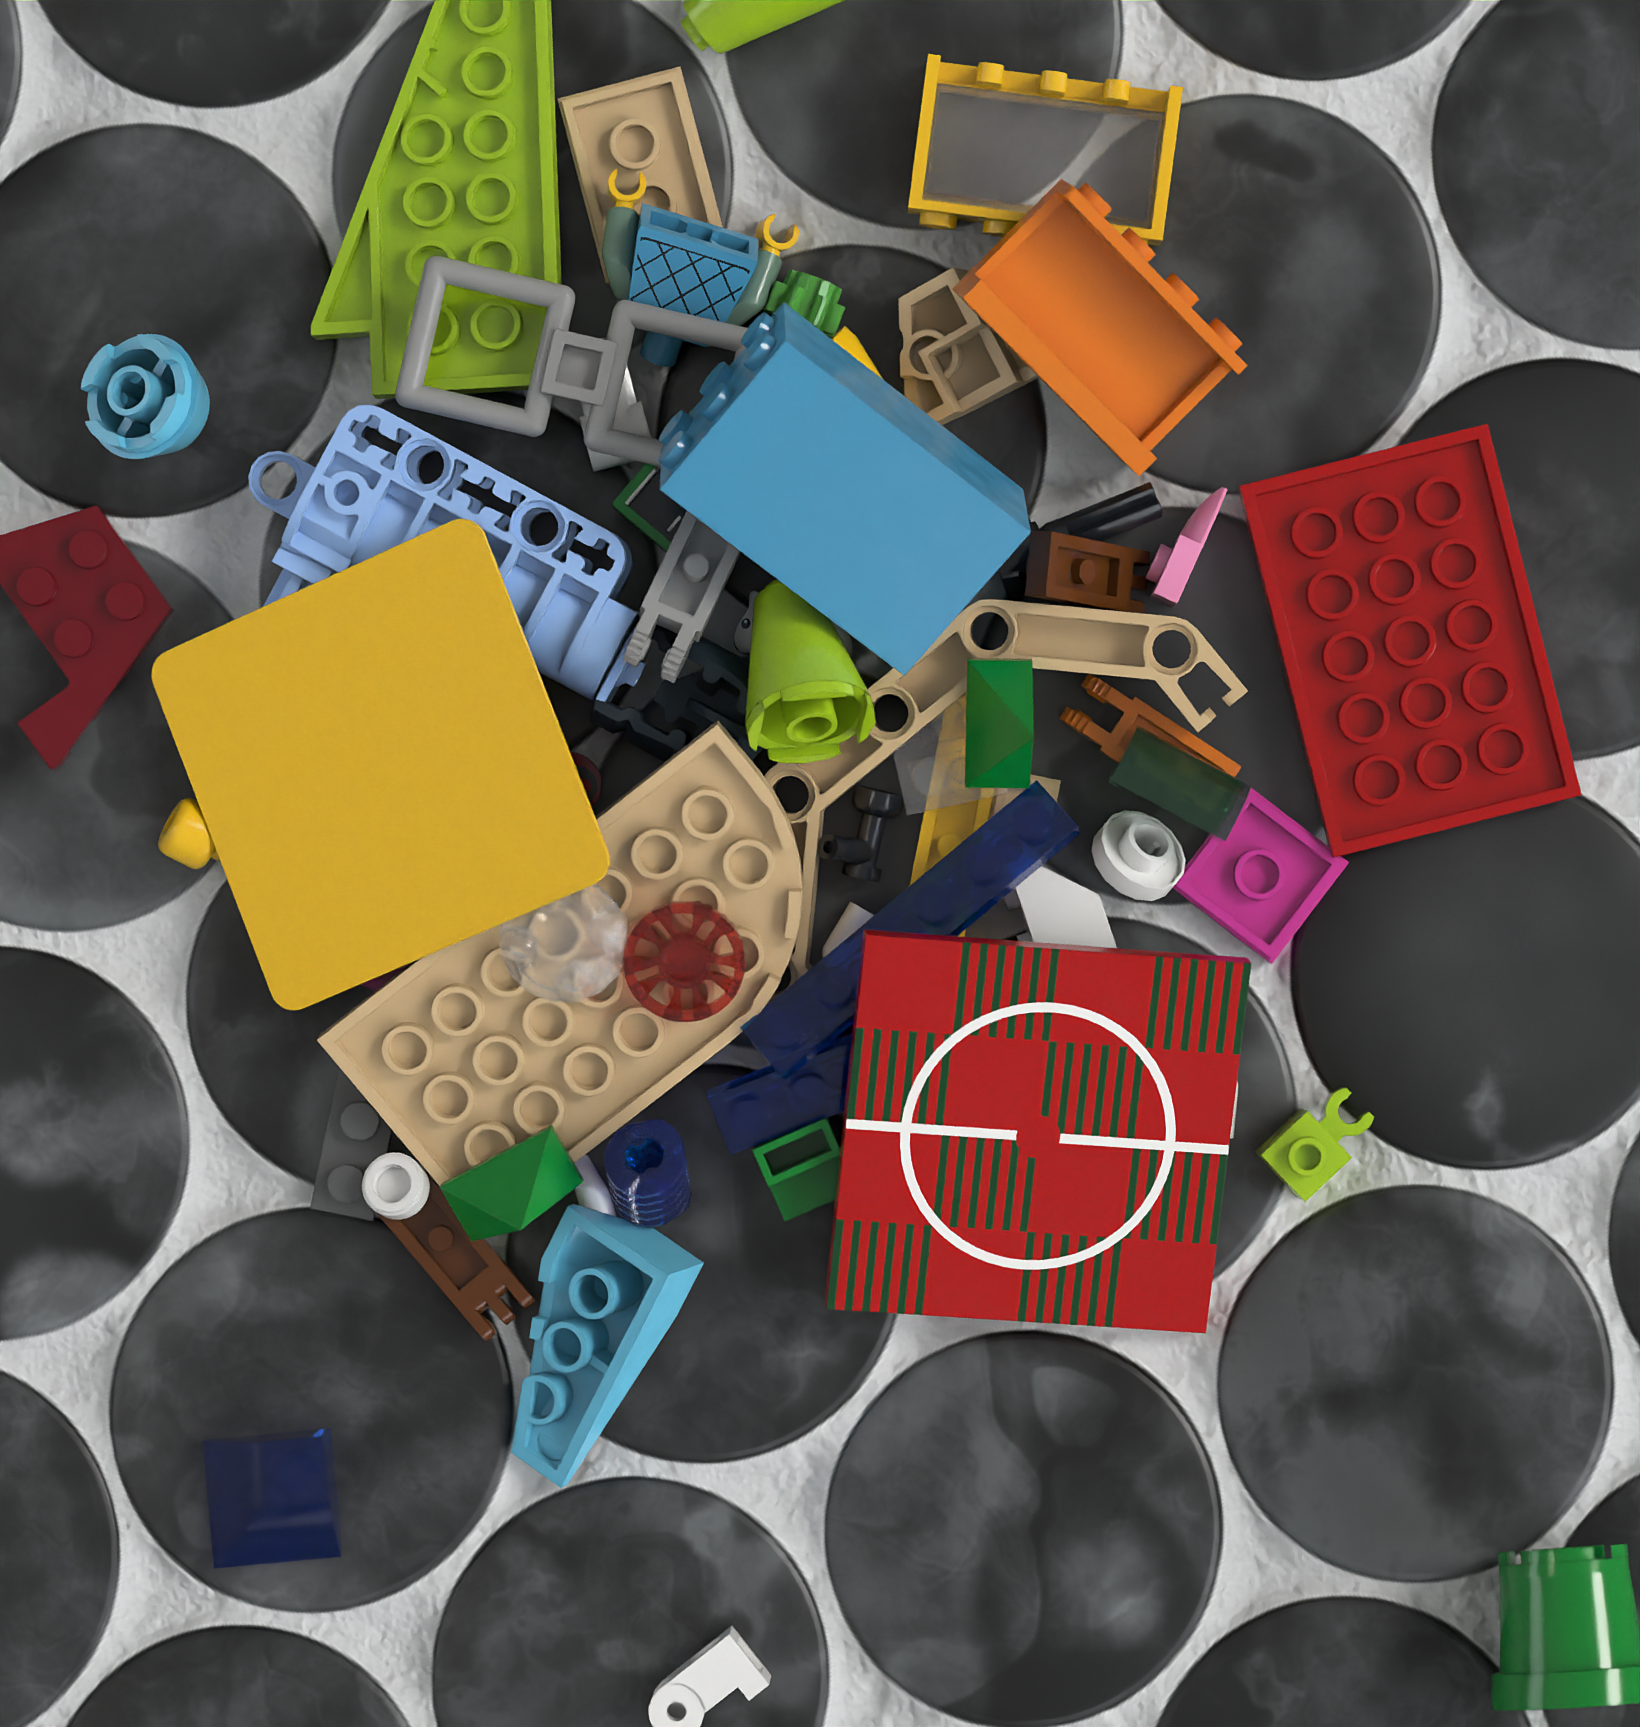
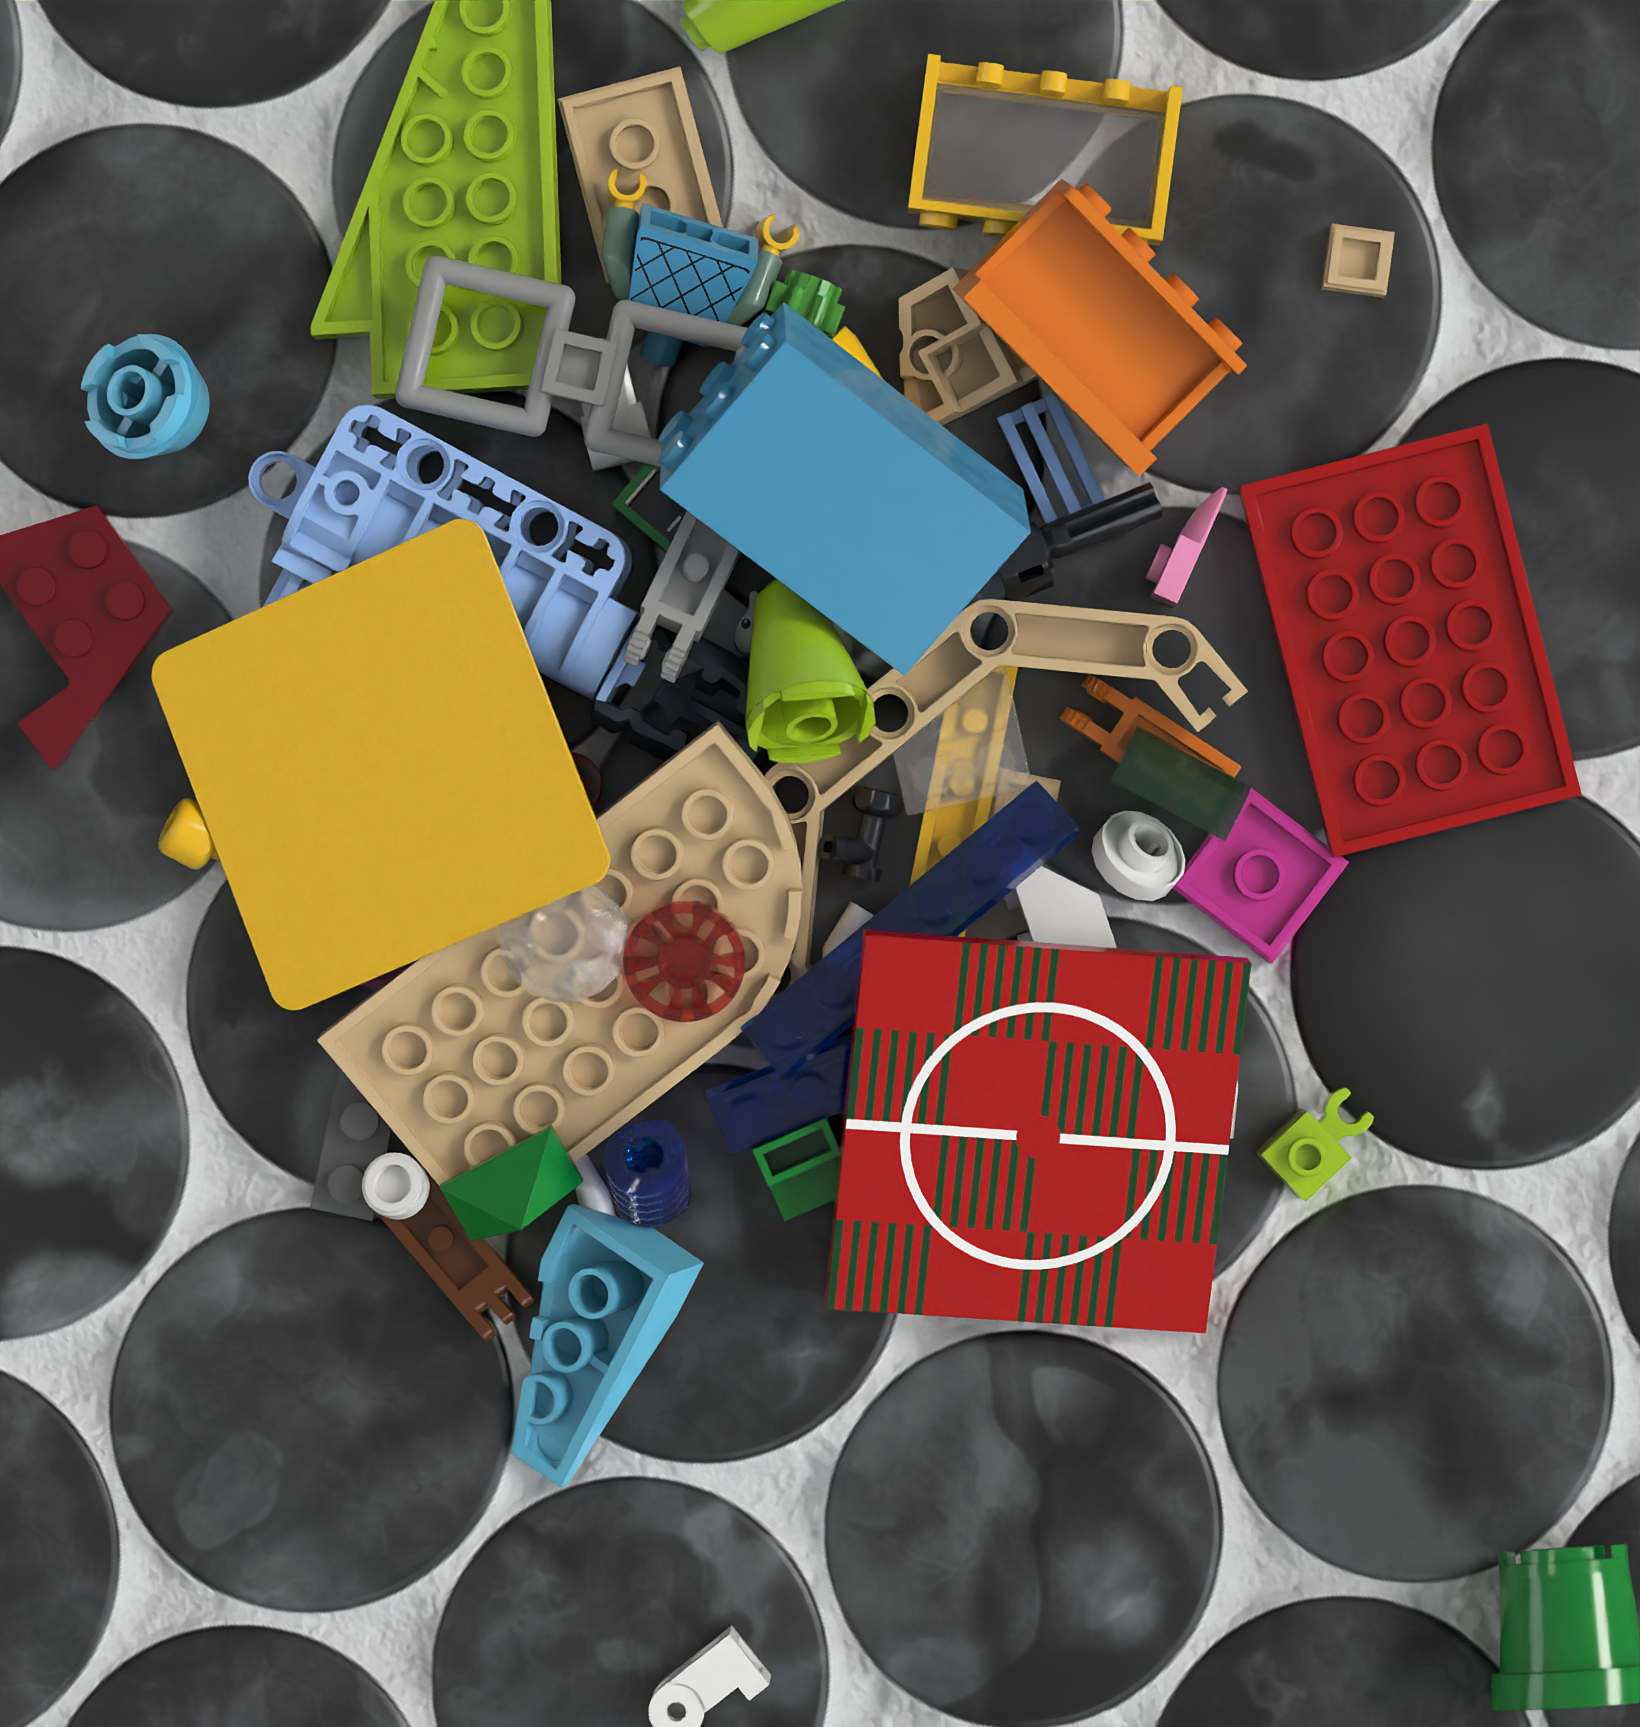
(272, 1498): clear blue slope -> none
(999, 723): green slope -> none
(1030, 414): none -> medium blue tile
(1084, 572): reddish brown hinge -> none
(1357, 260): none -> tan tile

